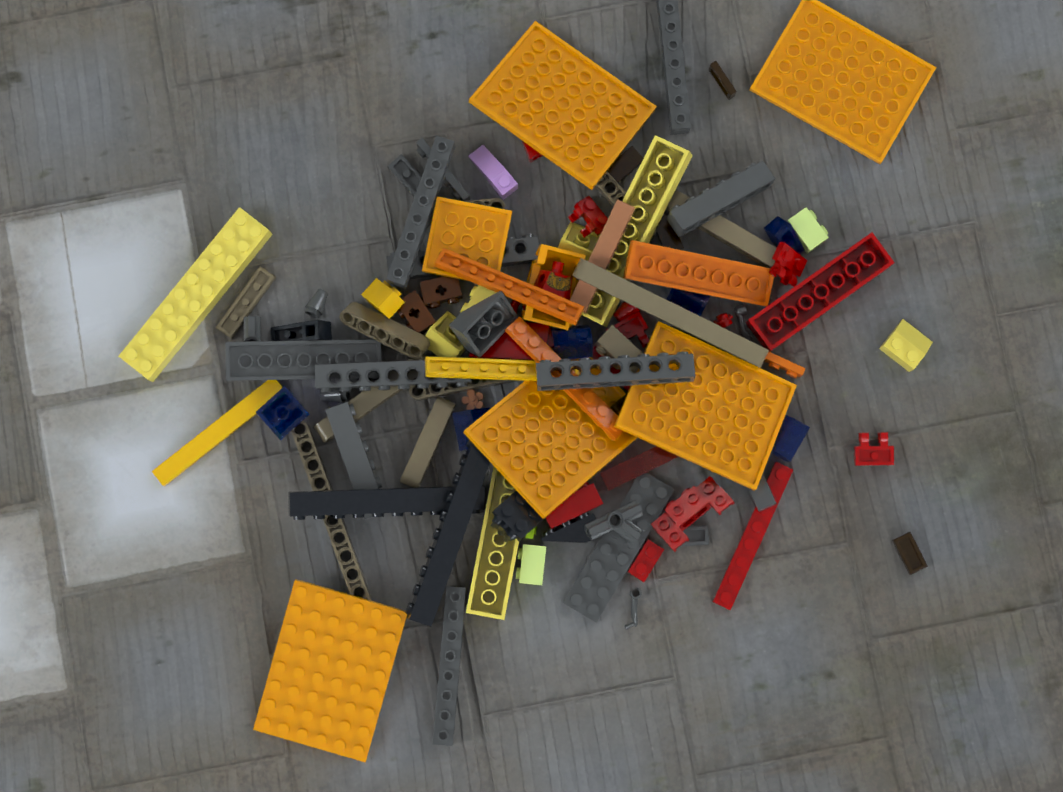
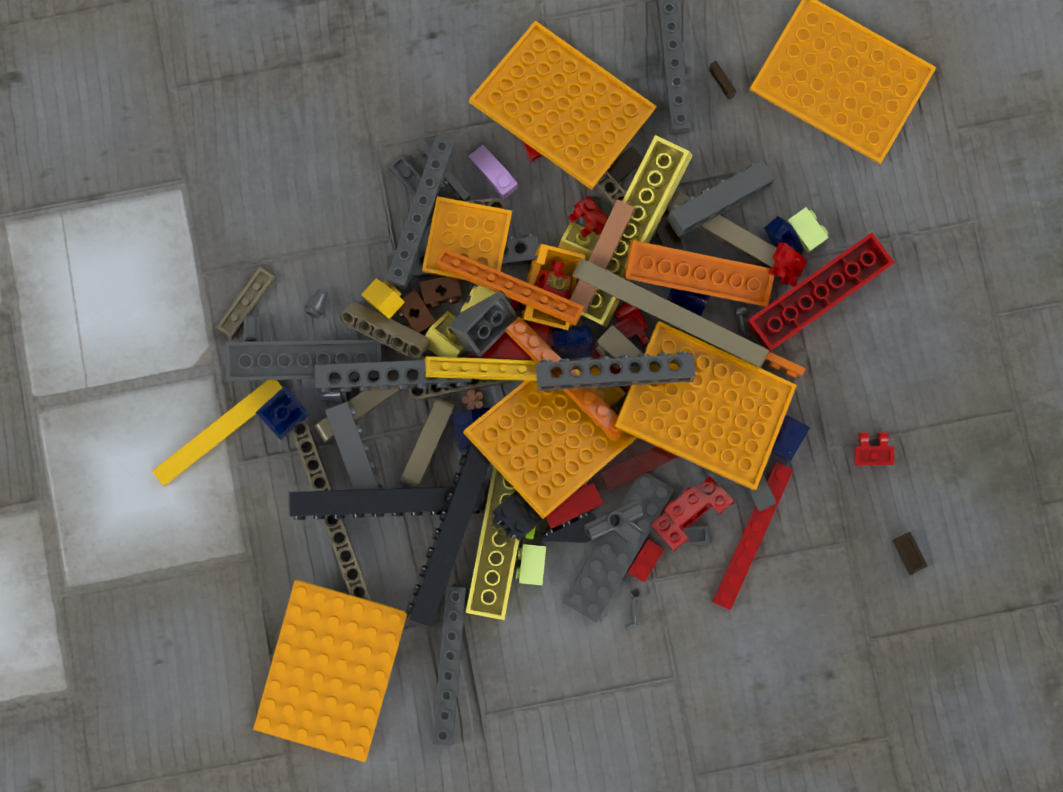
(195, 295): light yellow brick -> none
(302, 331): black slope -> none
(723, 320): red plate -> none
(906, 345): light yellow slope -> none

